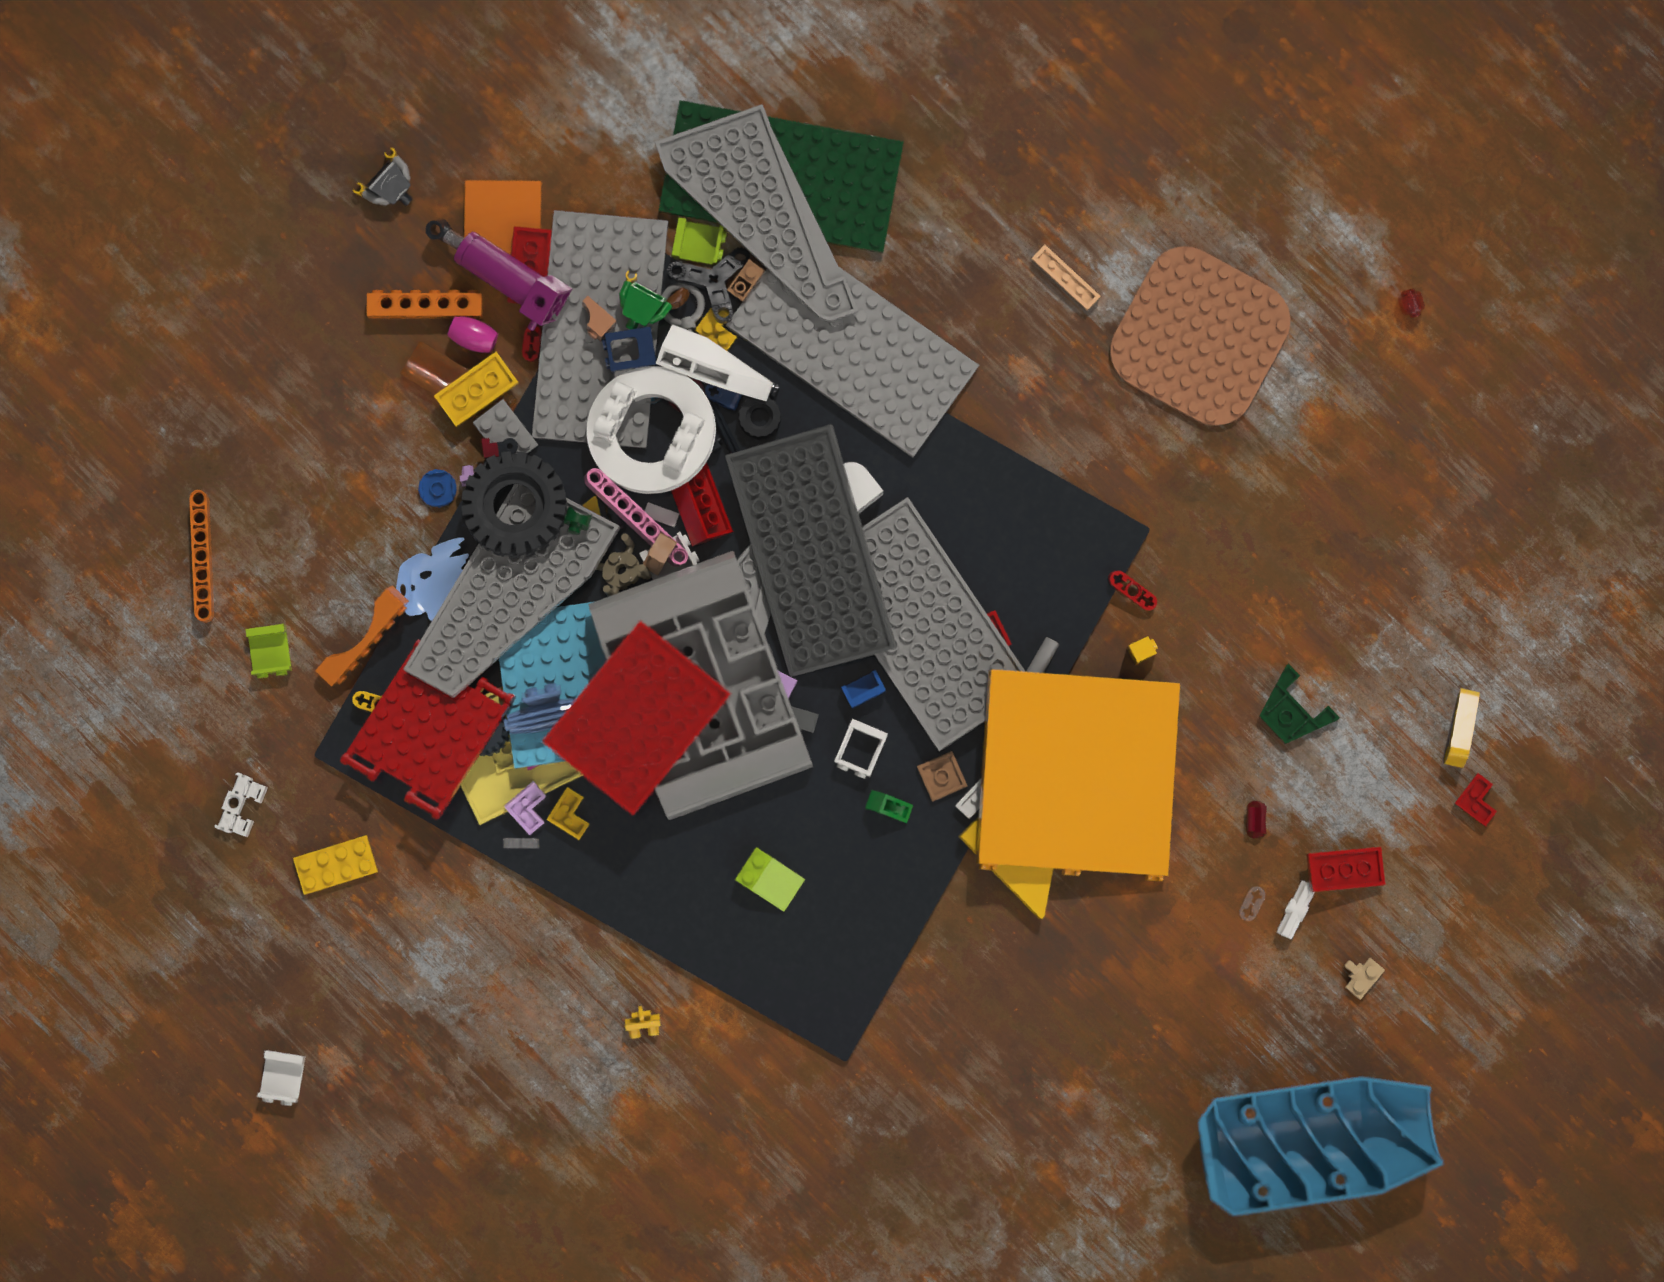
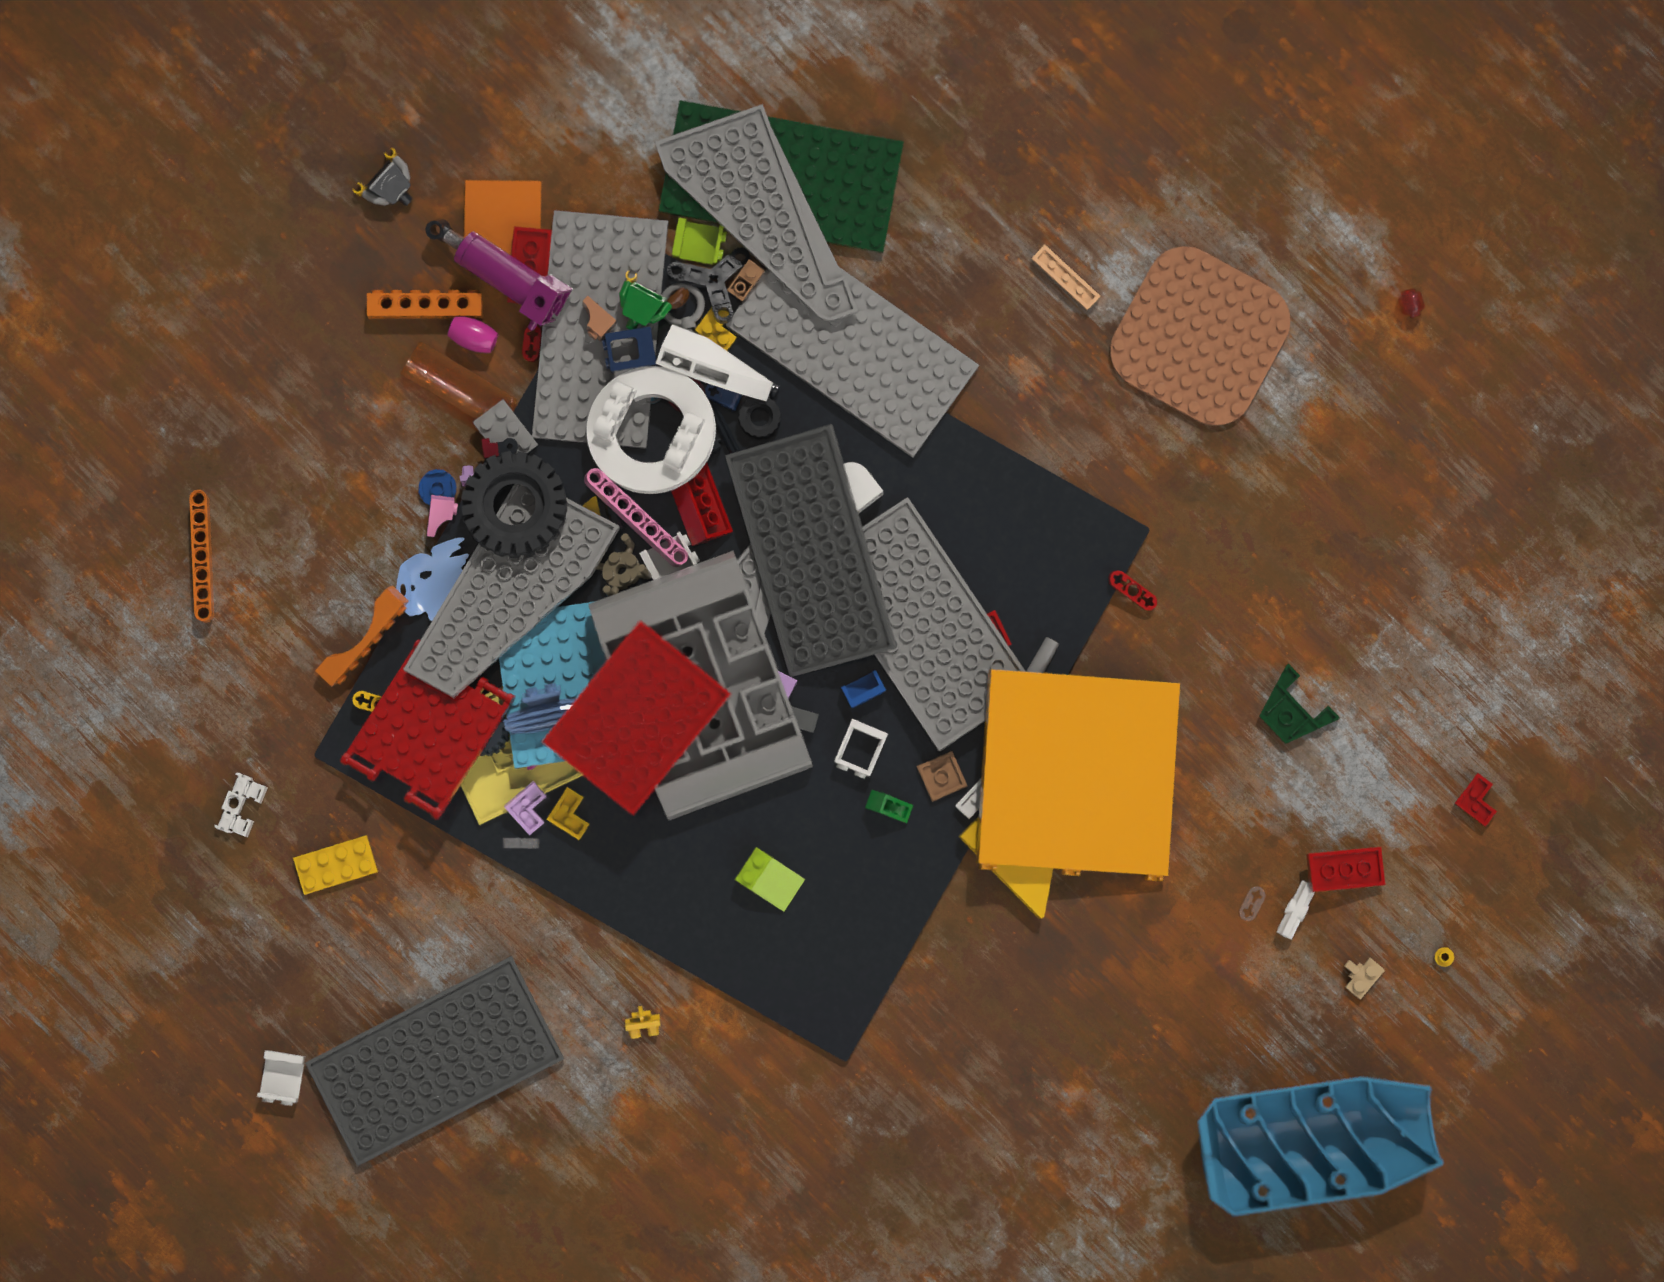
(269, 650): lime panel -> none
(434, 1060): none -> dark grey plate
(440, 510): none -> bright pink arch
(476, 389): yellow plate -> none
(576, 521): dark green piece -> none
(659, 553): medium nougat slope -> none
(661, 514): white sticker -> none
(1142, 650): yellow slope -> none
(1256, 819): dark red piece -> none
(1438, 959): none -> yellow plate
(1462, 728): beam -> none

